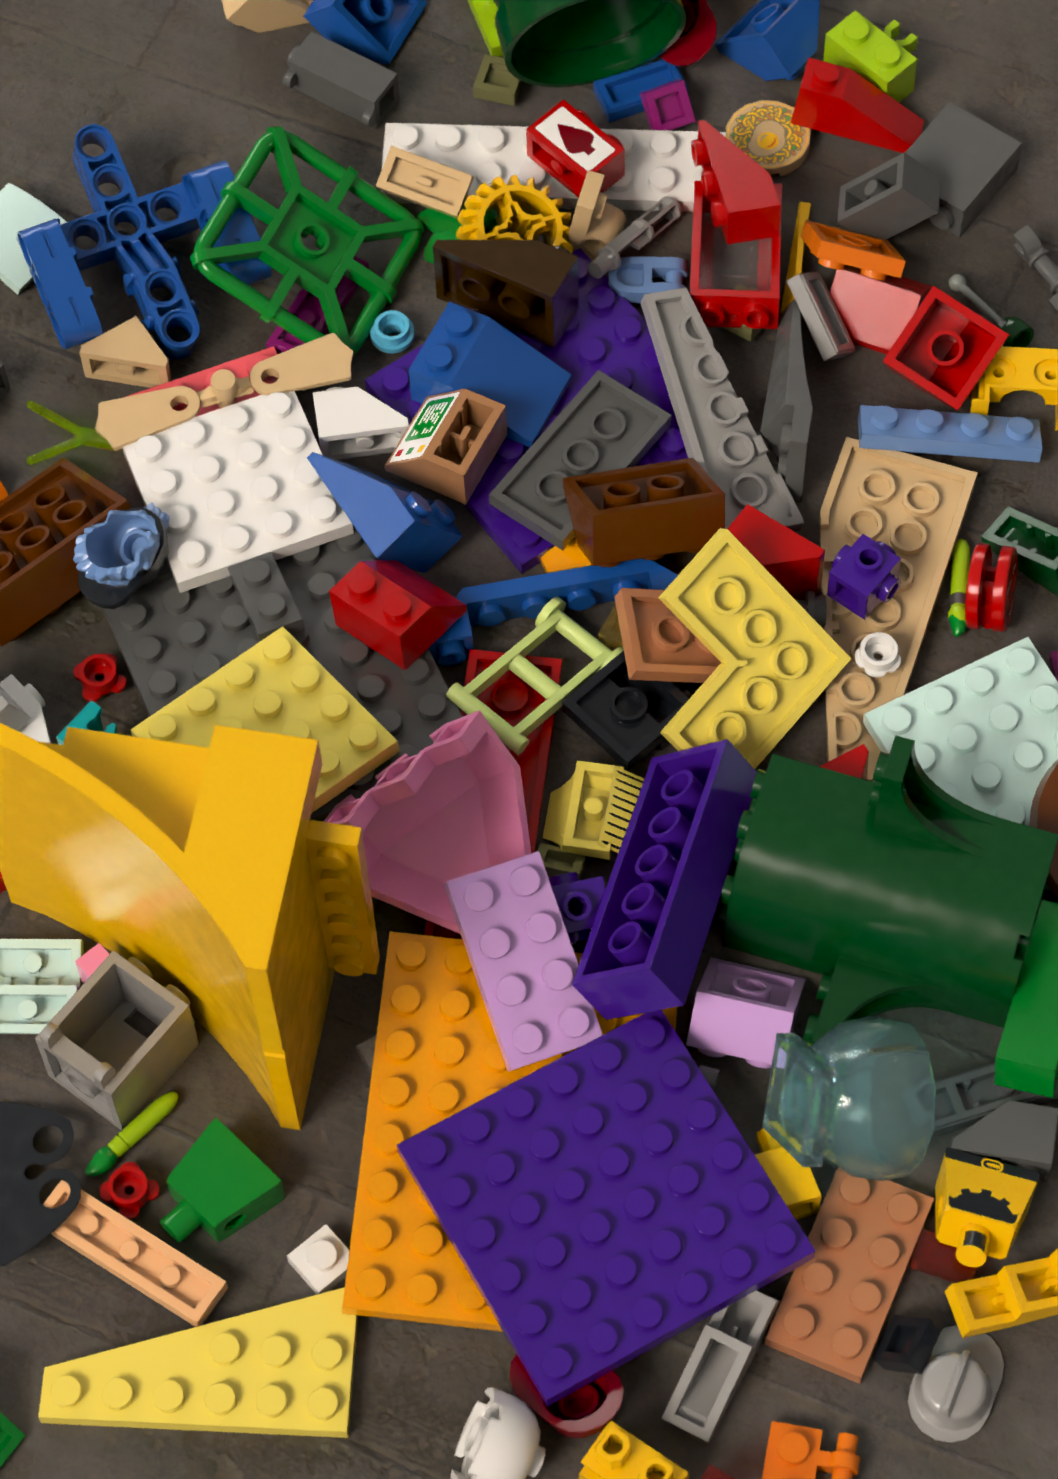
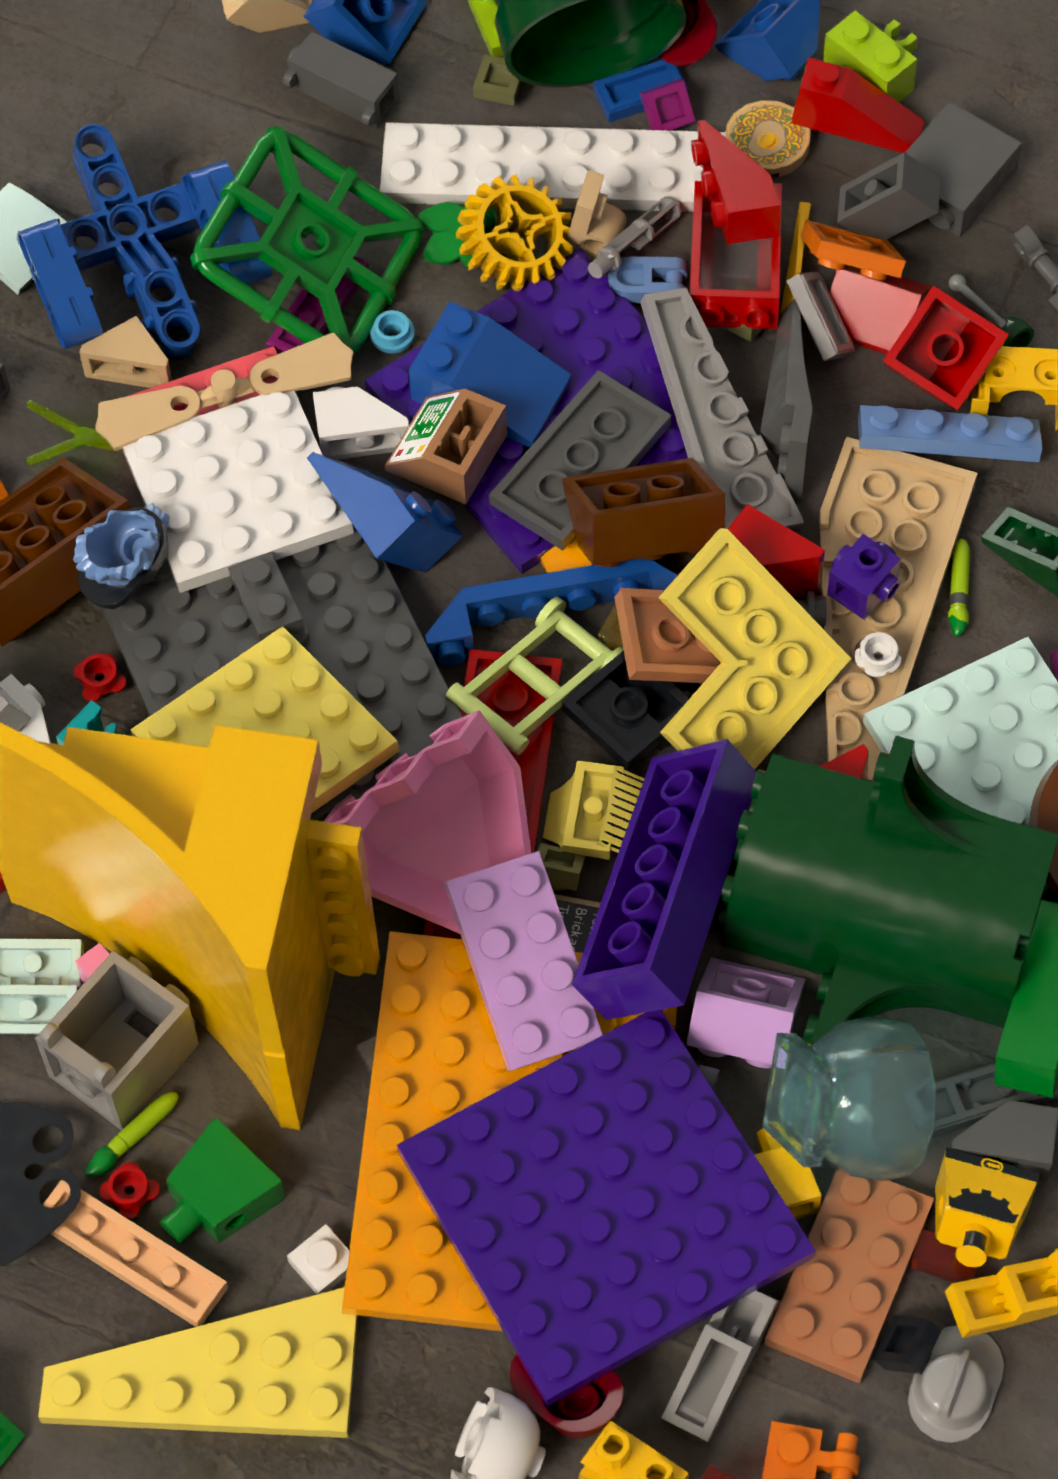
(393, 609): red slope -> none
(424, 182): tan plate -> none
(512, 282): dark brown slope -> none
(570, 145): brick -> none
(584, 899): dark purple brick -> none
(991, 589): red head -> none

